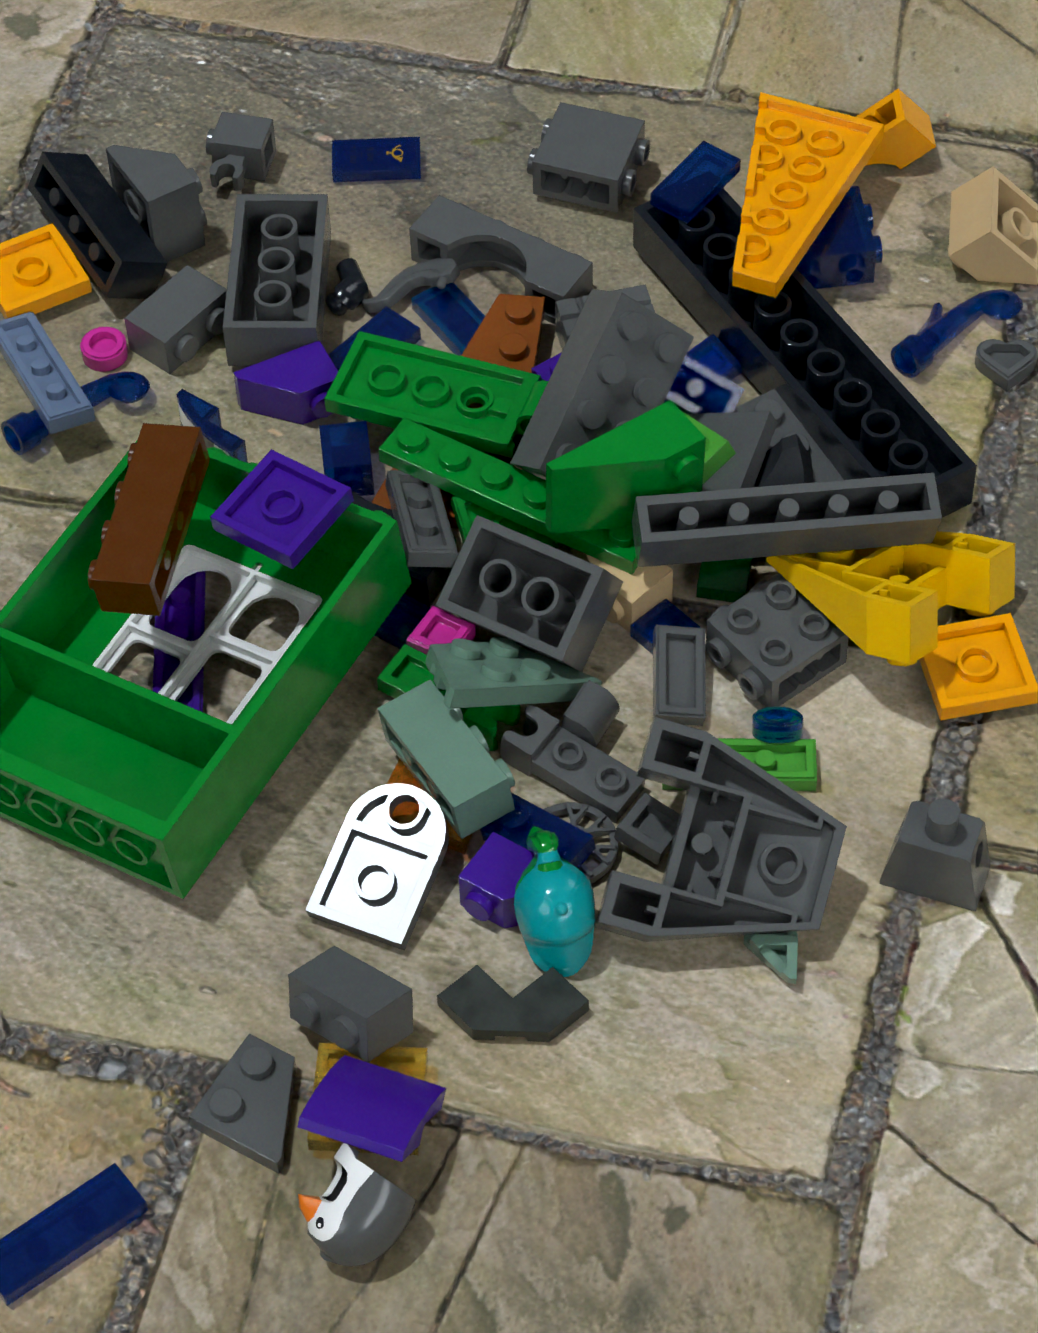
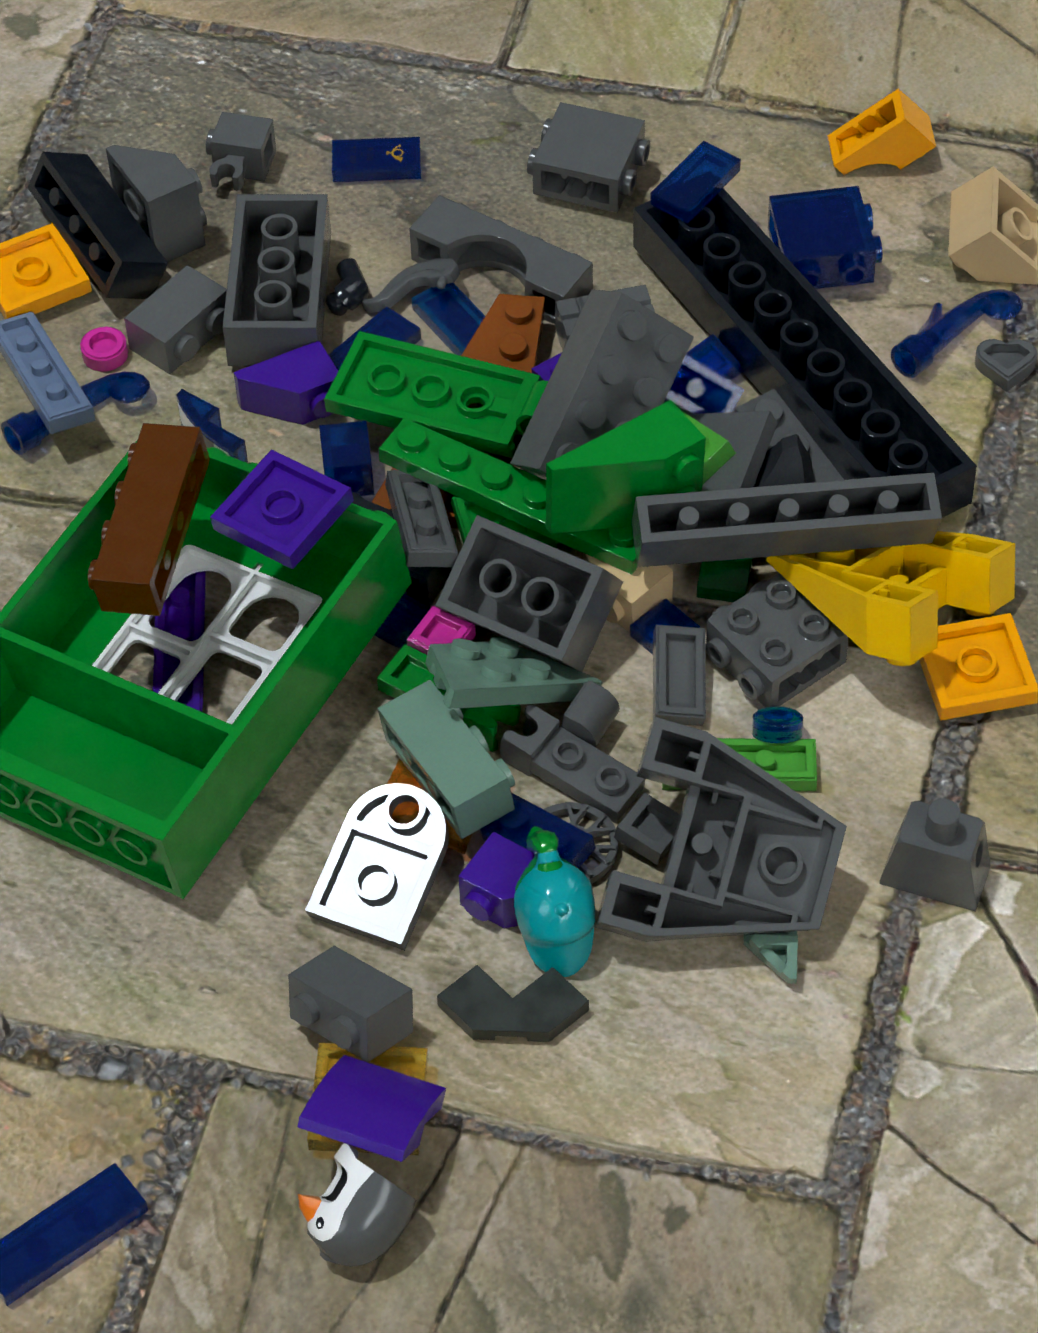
(250, 1103): dark grey wing -> none
(794, 182): light orange wing -> none

